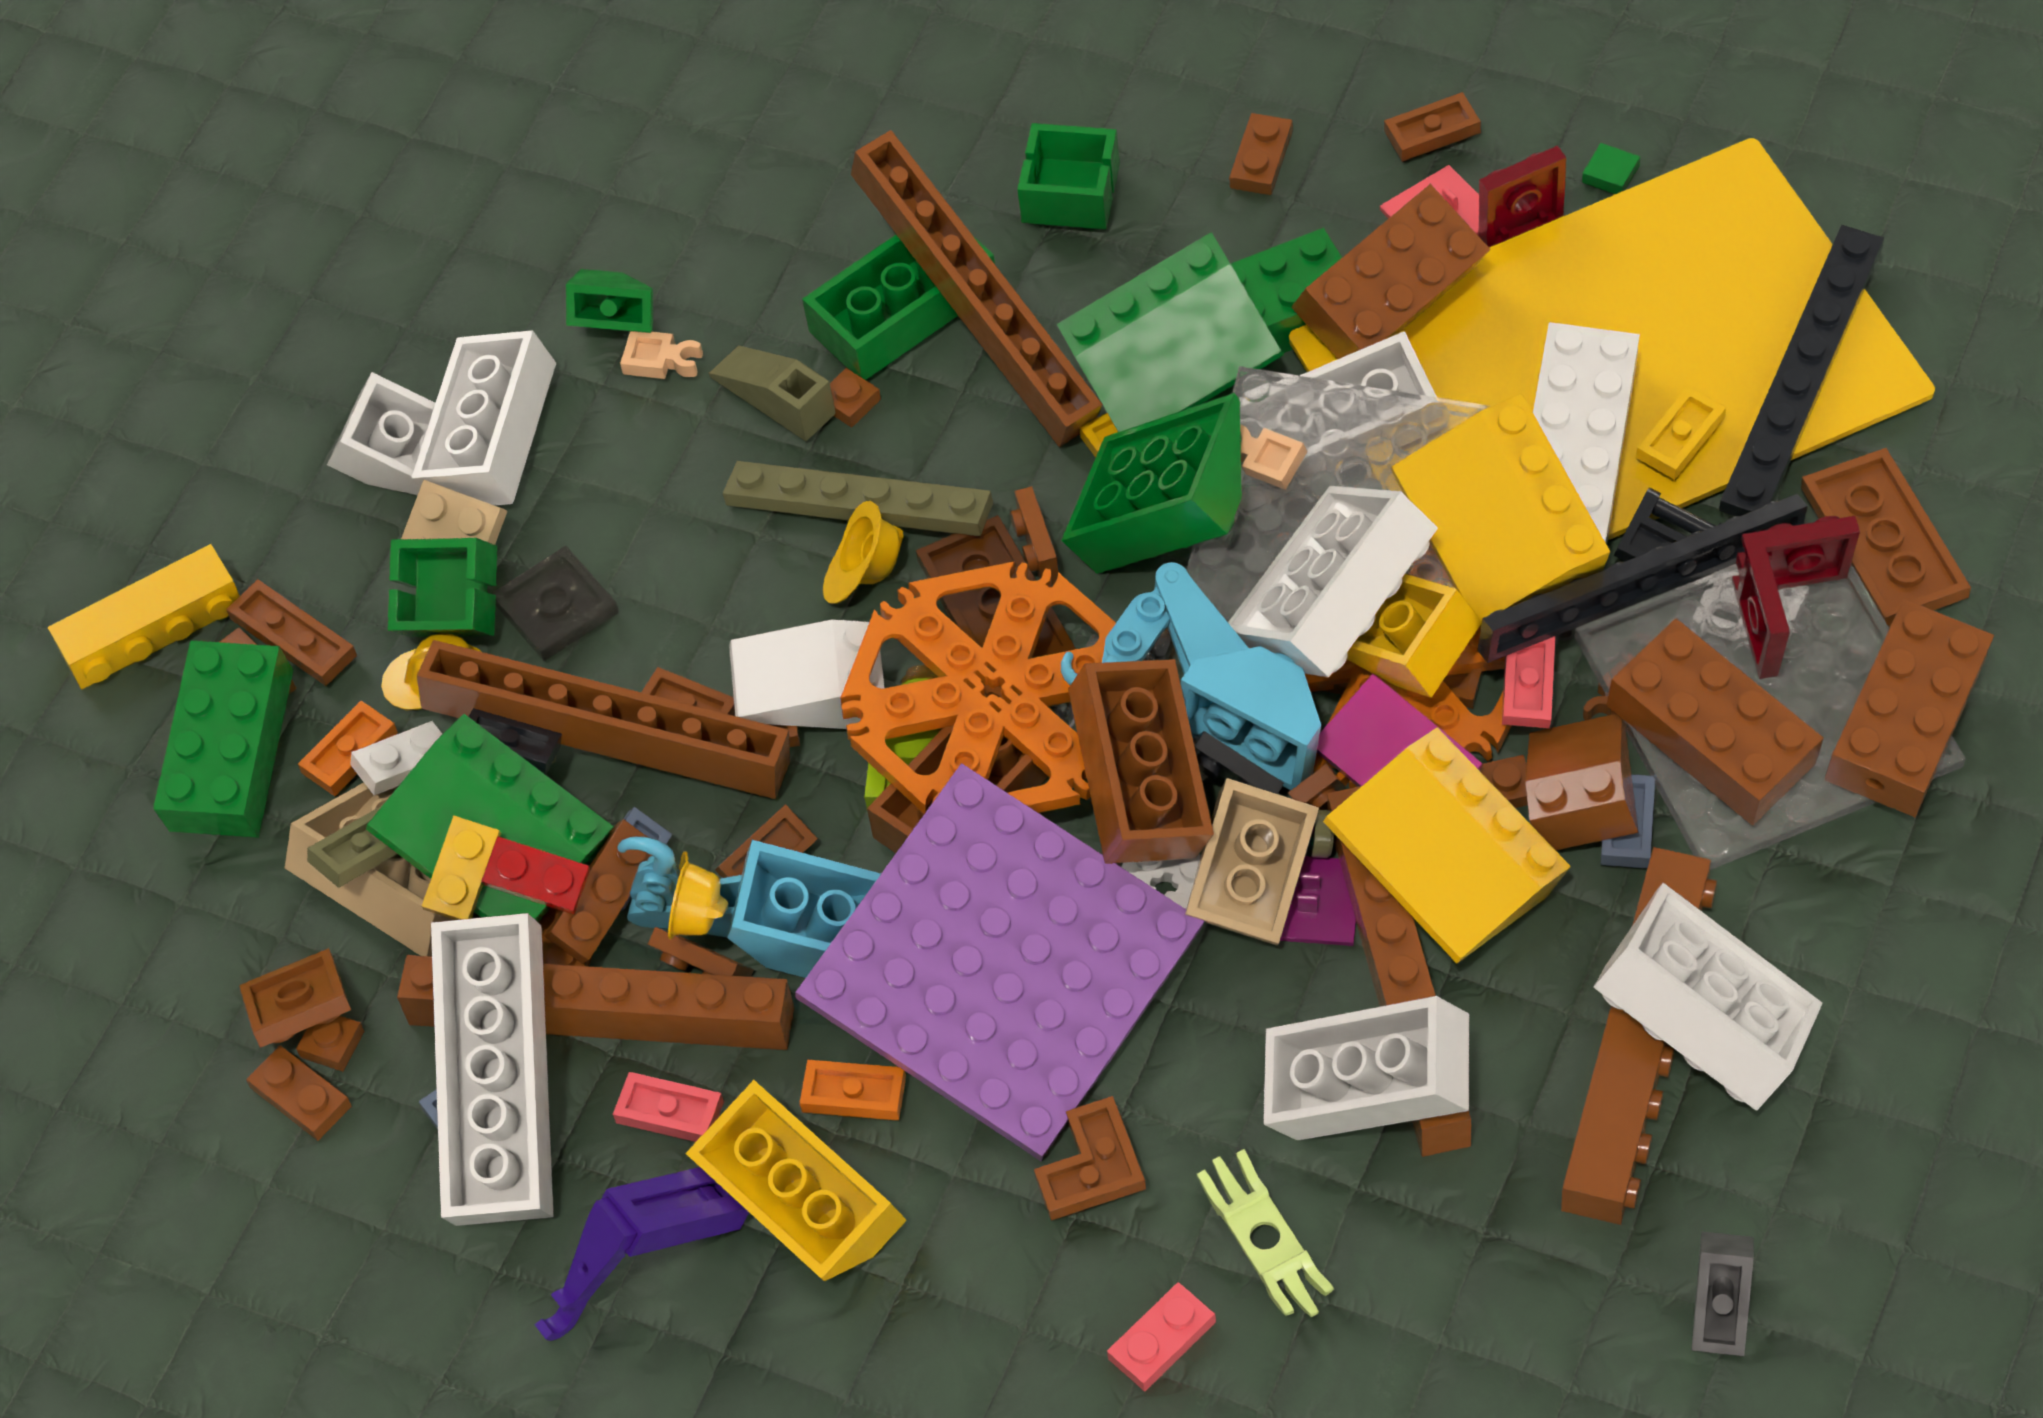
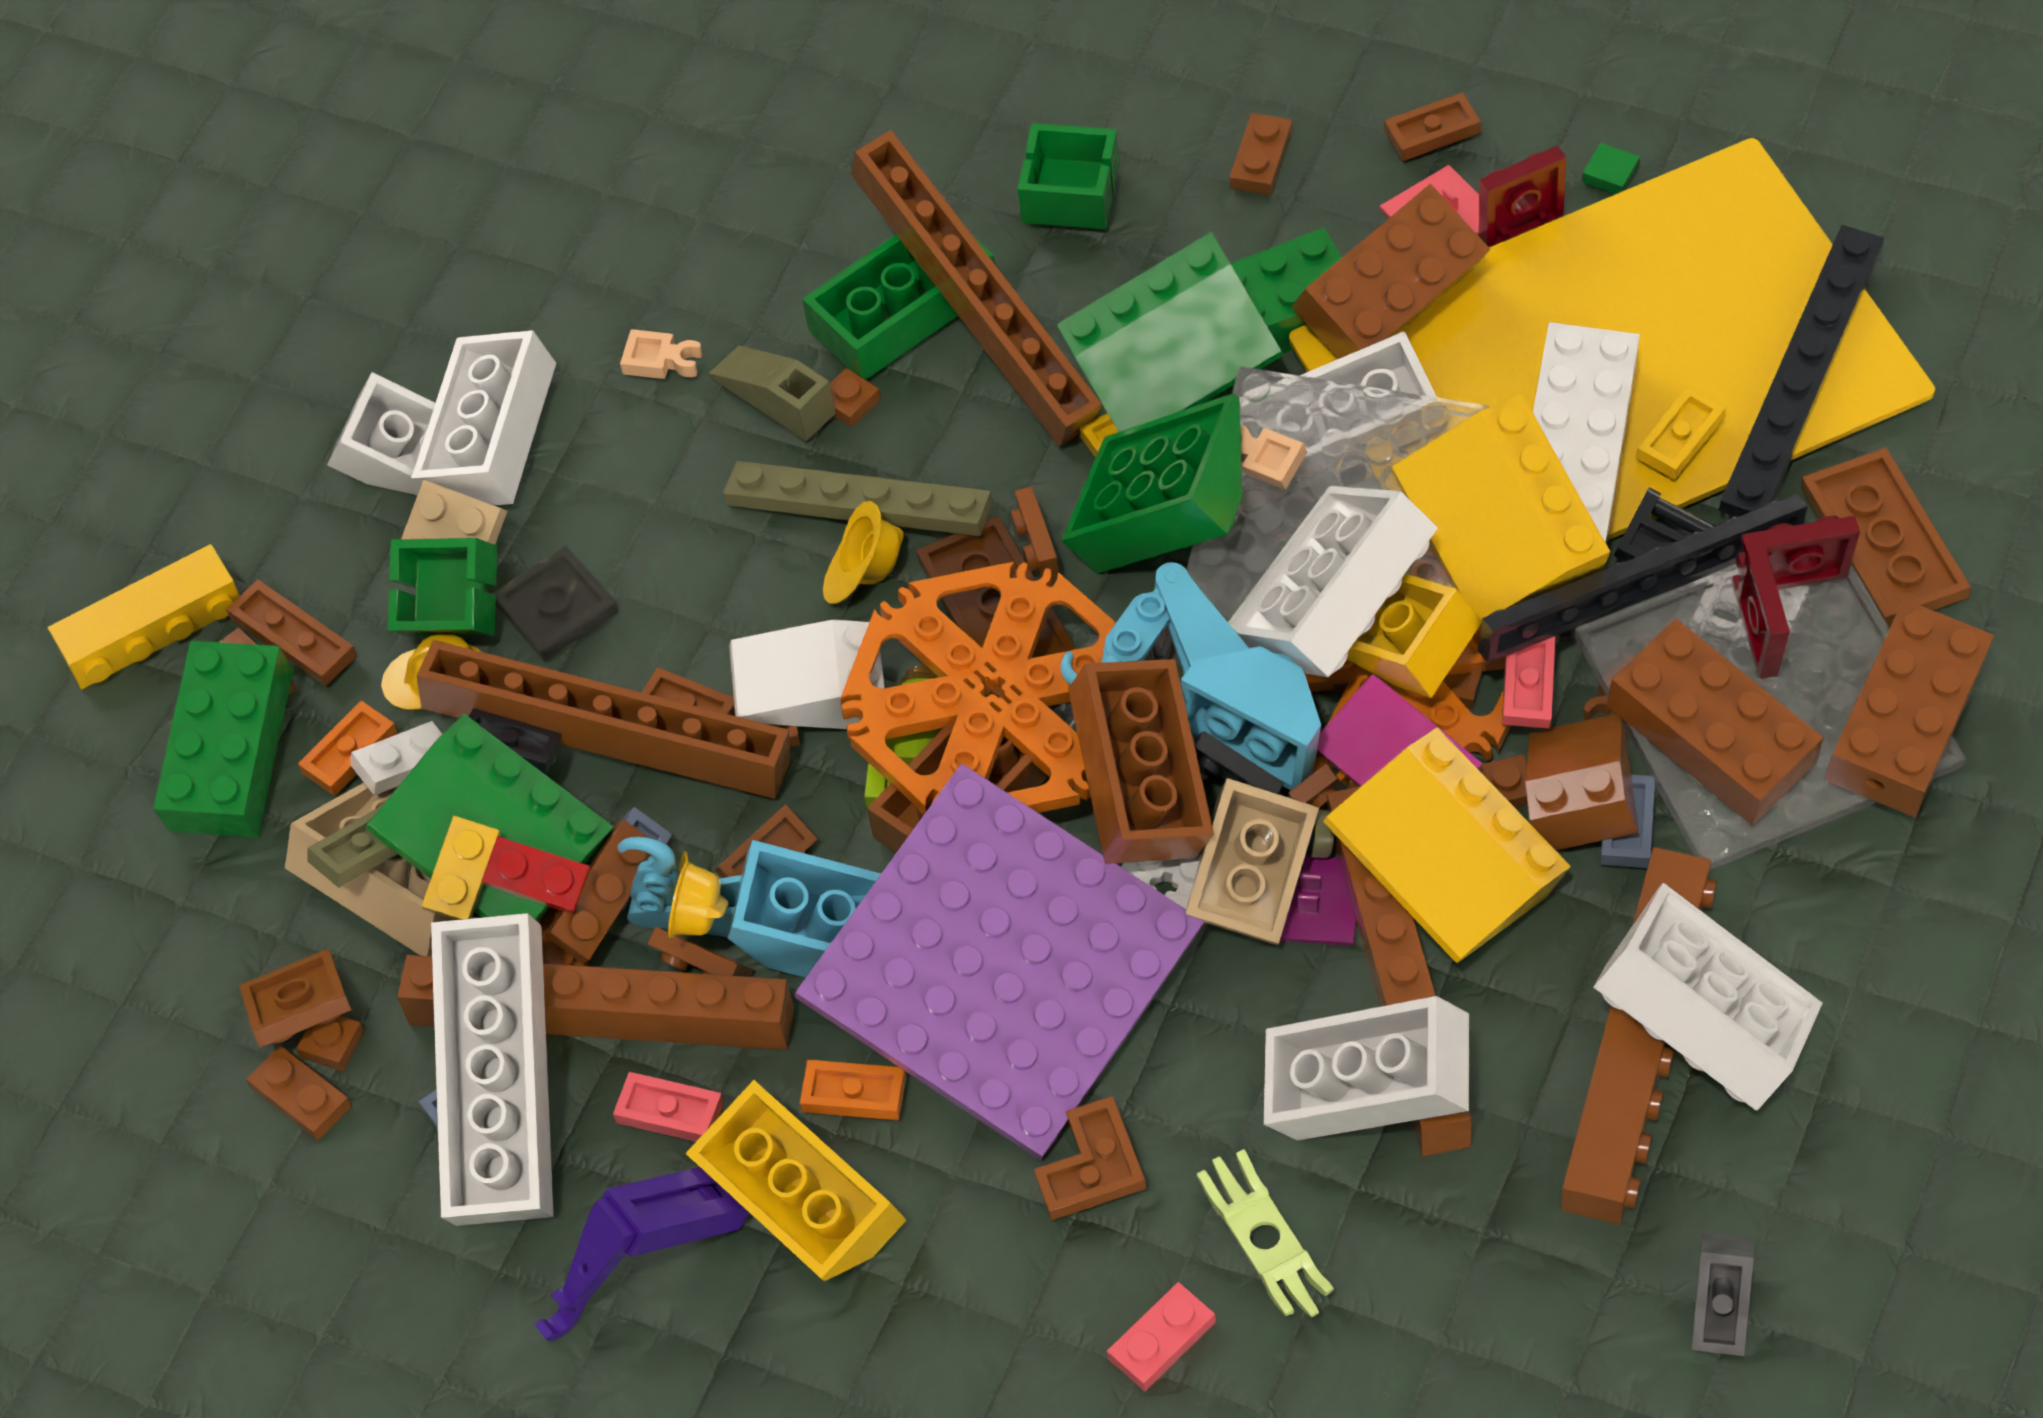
(609, 301): green slope -> none

